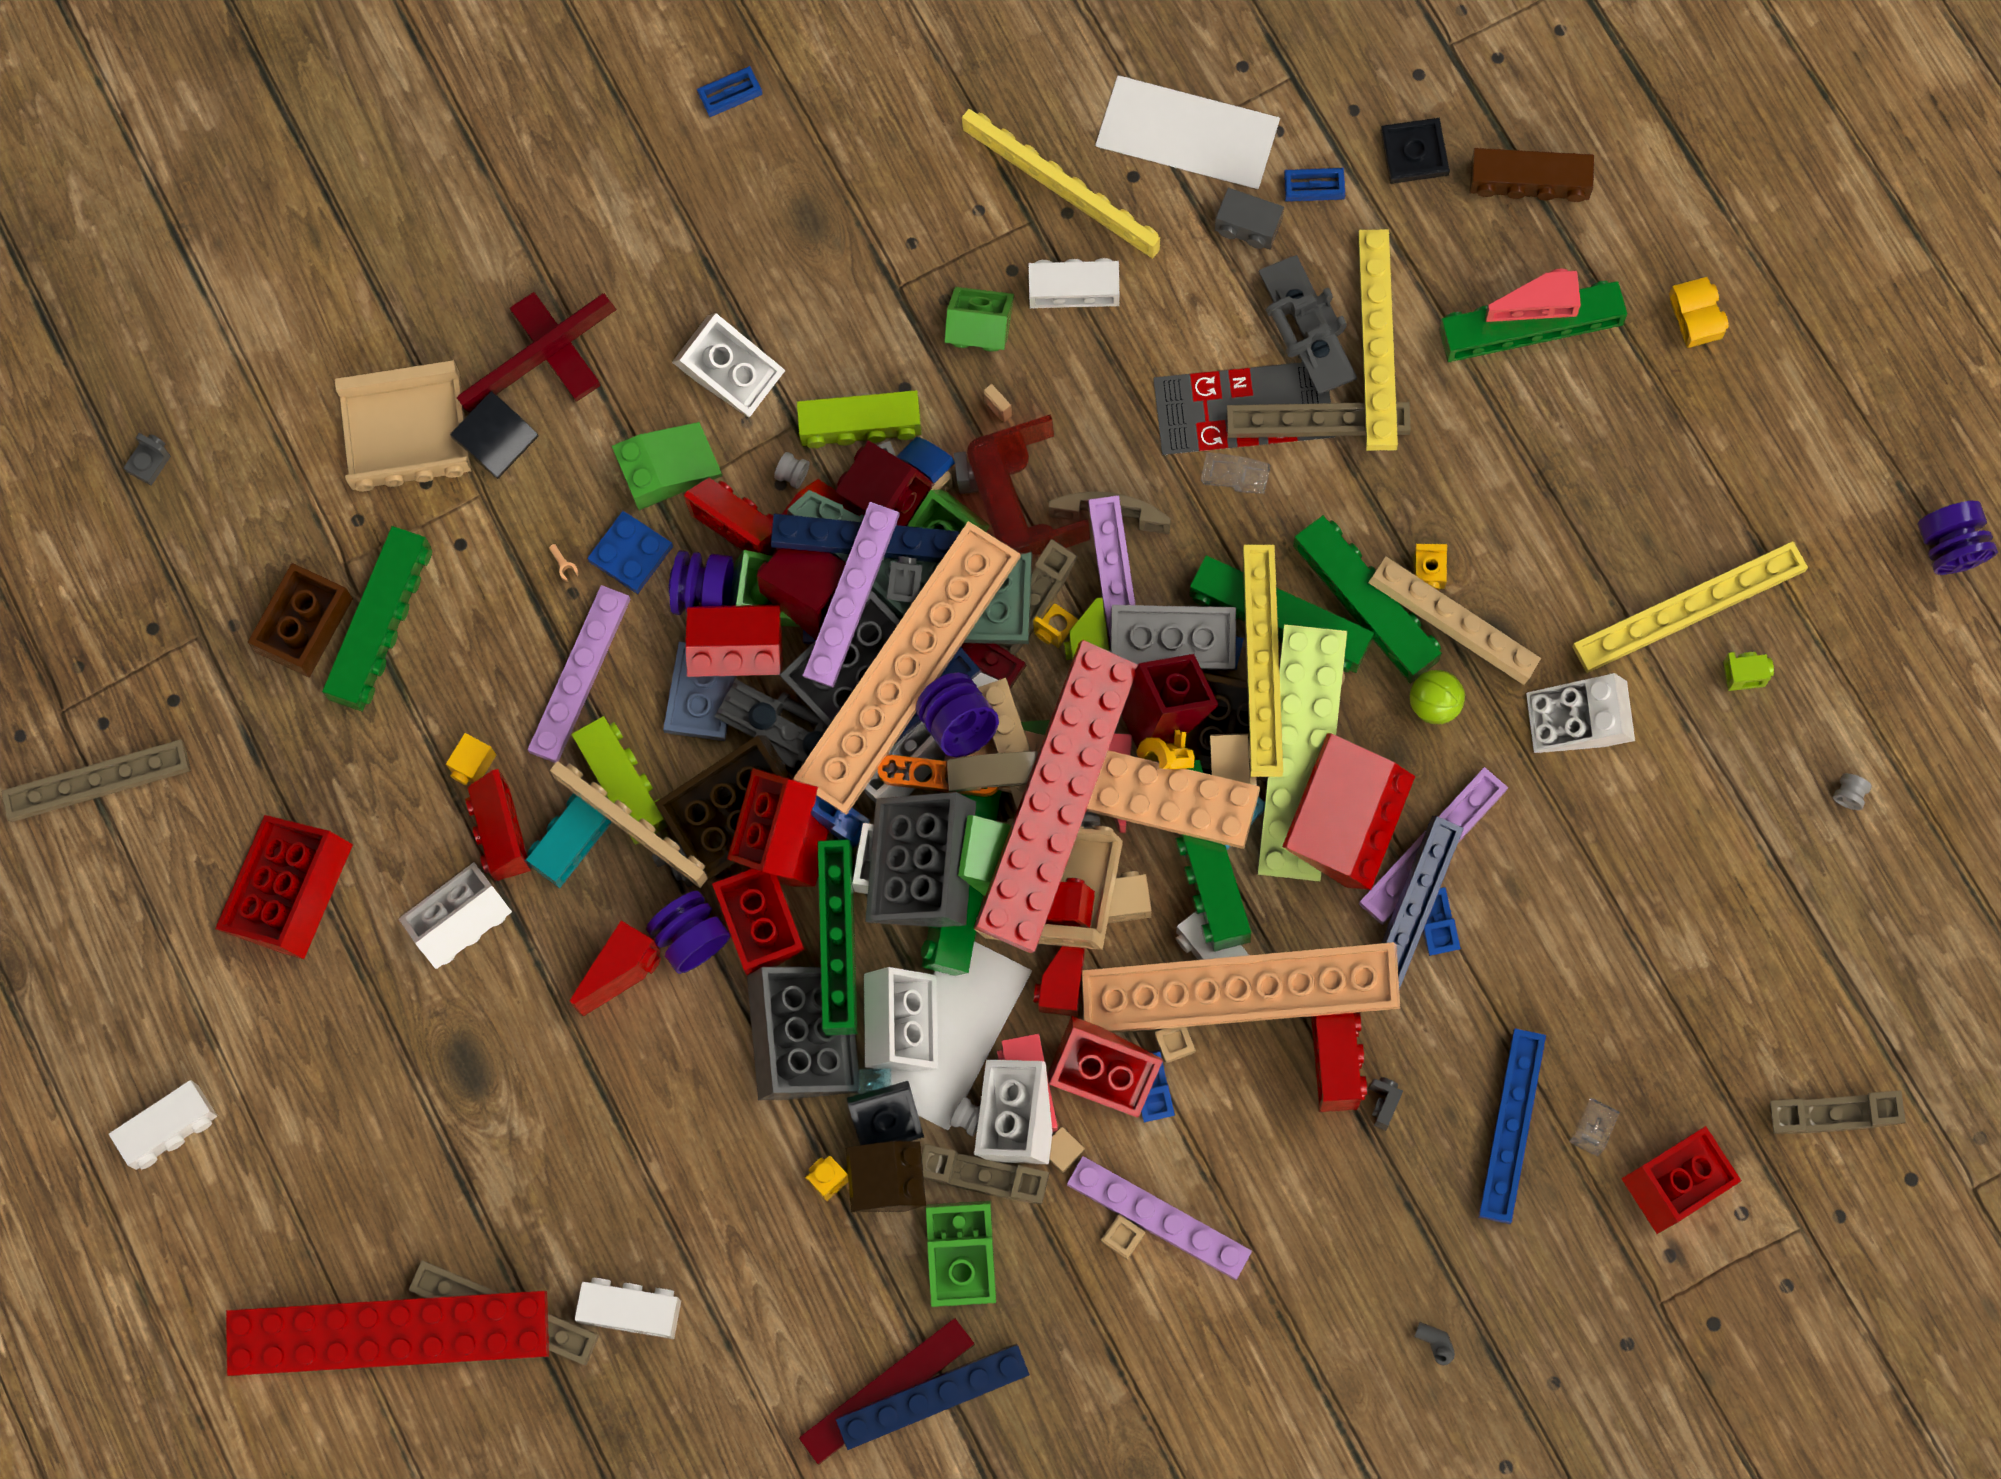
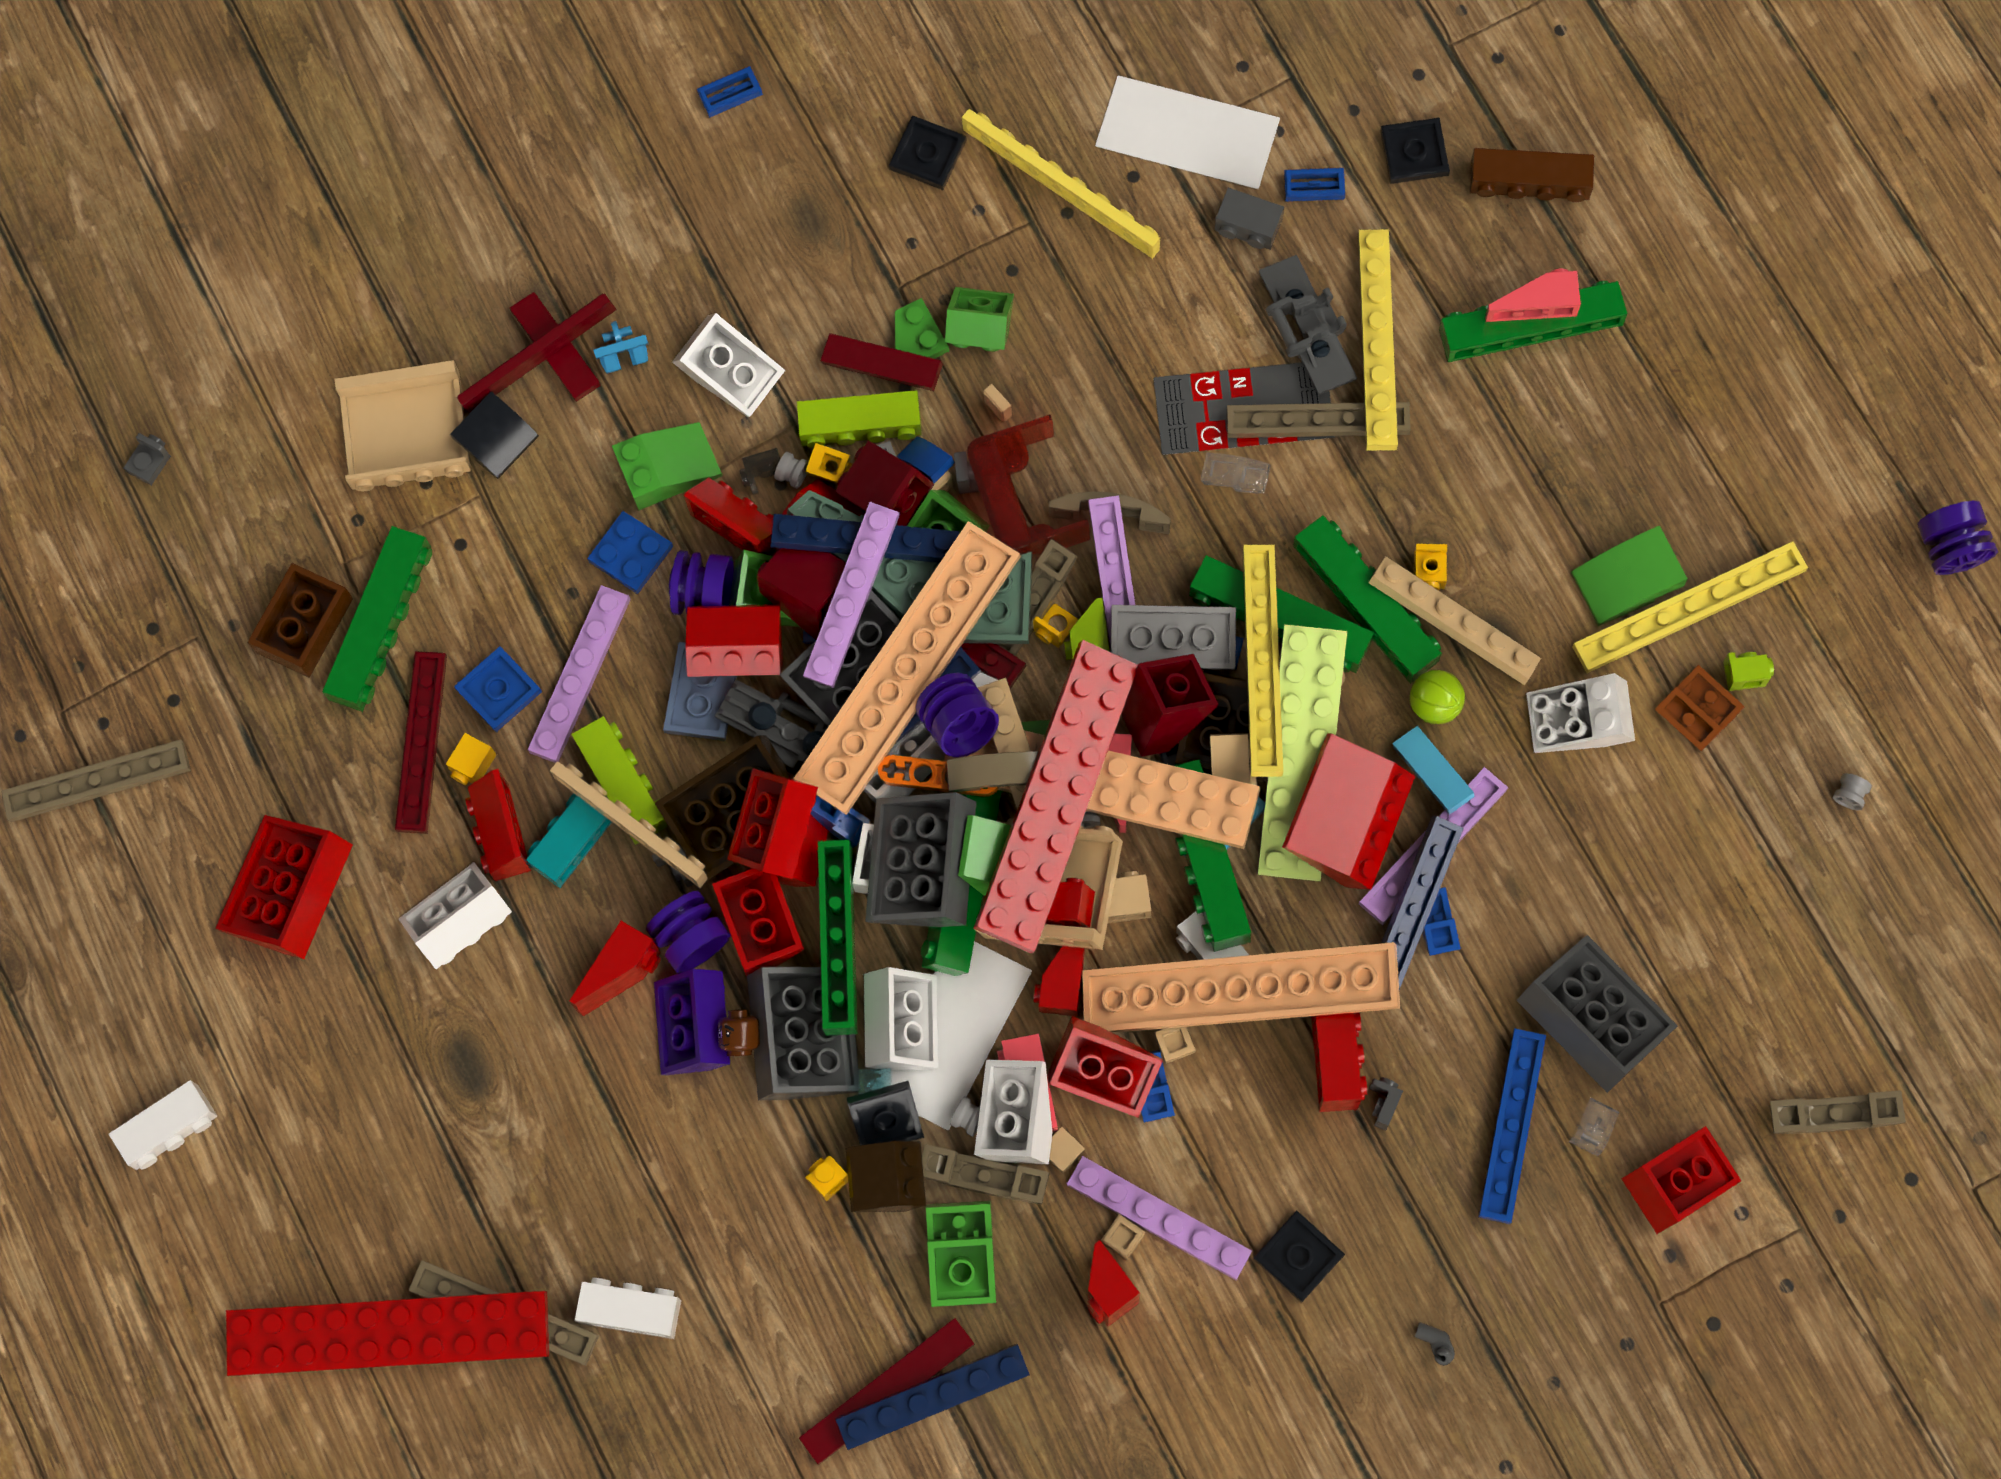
(421, 742): none -> dark red tile
(498, 689): none -> blue plate
(562, 562): light nougat hand -> none
(635, 346): none -> dark azure hips
(688, 1019): none -> dark purple slope
(738, 1033): none -> reddish brown head
(761, 465): none -> clear smoke bracket
(821, 457): none -> yellow brick
(881, 362): none -> dark red tile
(904, 579): dark grey bracket -> none
(918, 332): none -> bright green wing
(927, 152): none -> black tile
(1074, 283): white brick -> none
(1109, 1289): none -> red slope
(1168, 754): yellow piece -> none
(1299, 1256): none -> black tile
(1433, 770): none -> medium azure tile
(1596, 1013): none -> dark grey slope
(1629, 576): none -> bright green slope
(1698, 312): yellow brick -> none
(1700, 708): none -> dark orange slope

